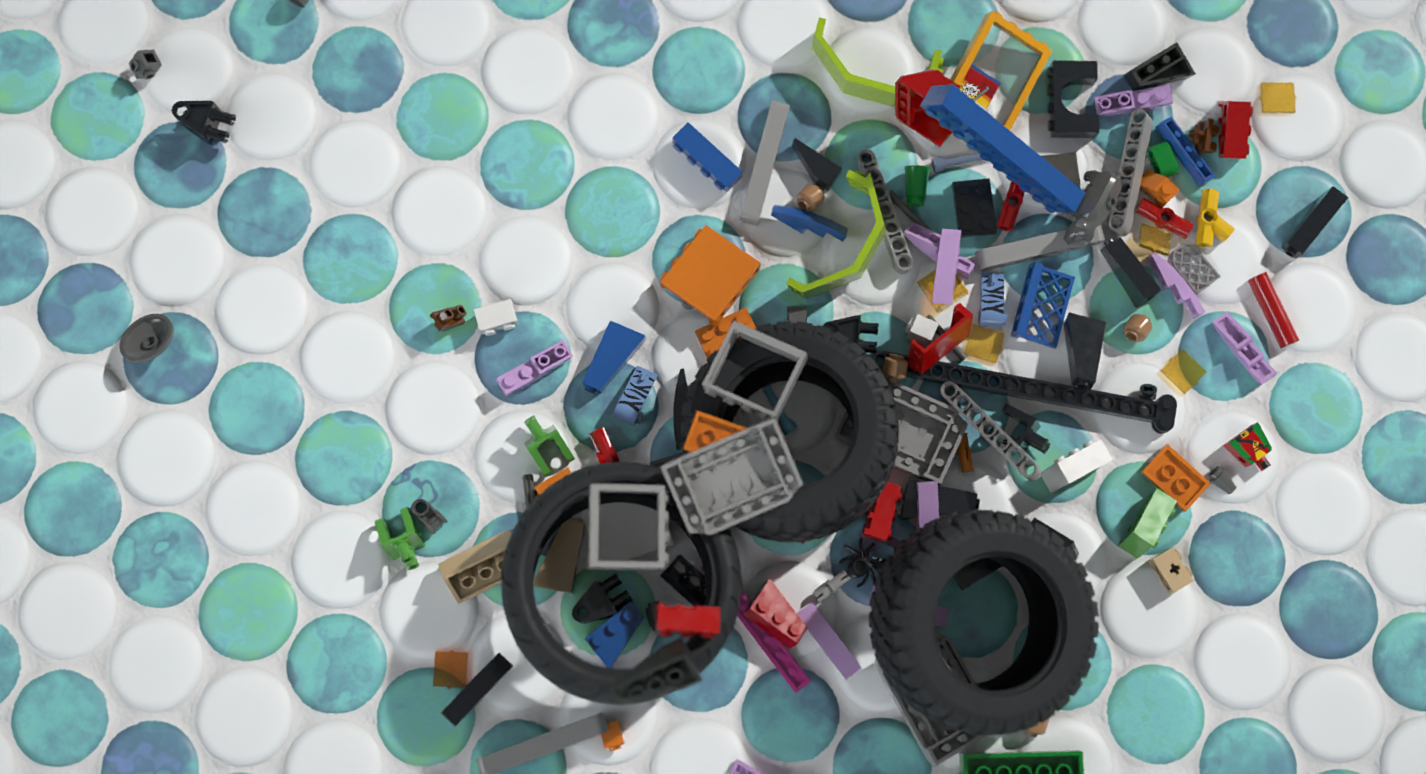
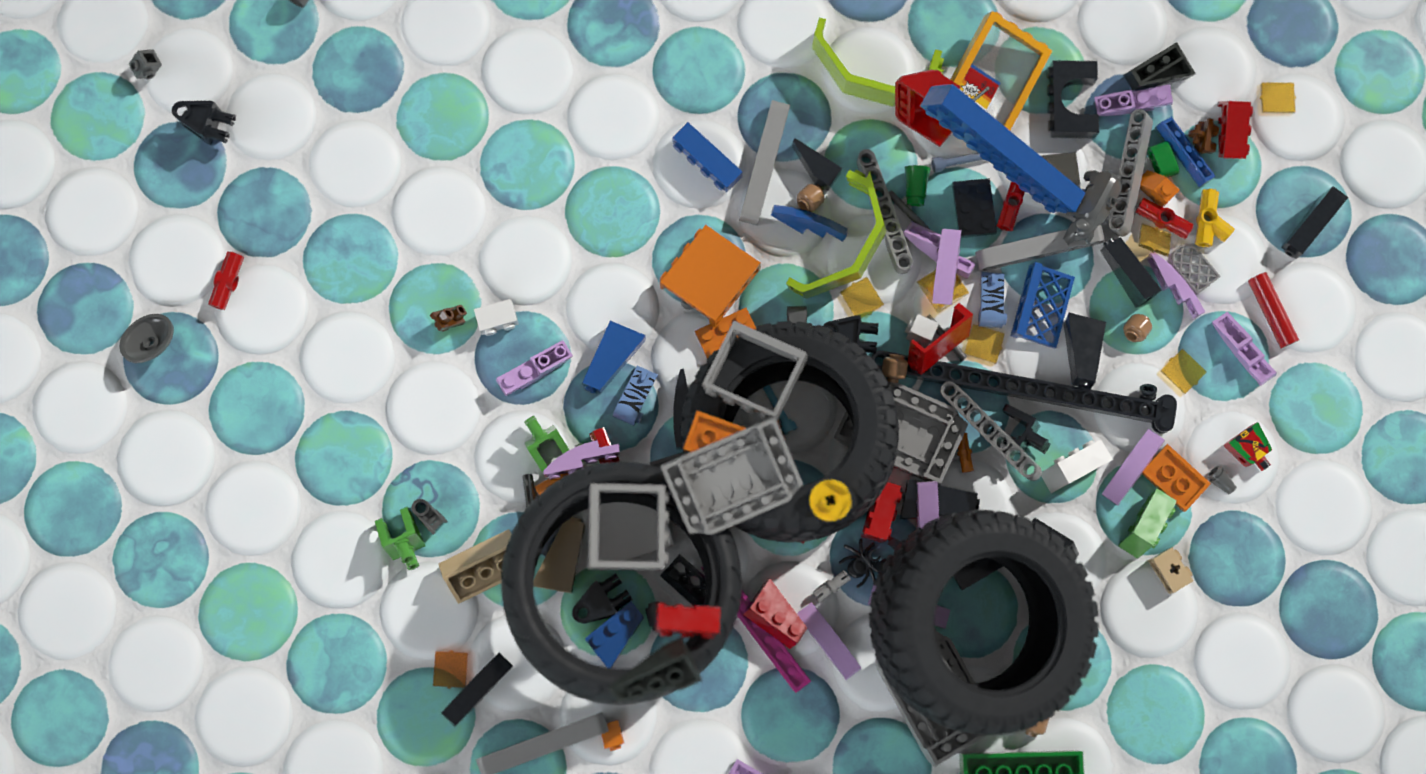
(226, 280): none -> red piece
(573, 459): none -> lavender slope
(818, 501): none -> yellow plate
(862, 298): none -> clear yellow piece
(1133, 467): none -> lavender slope

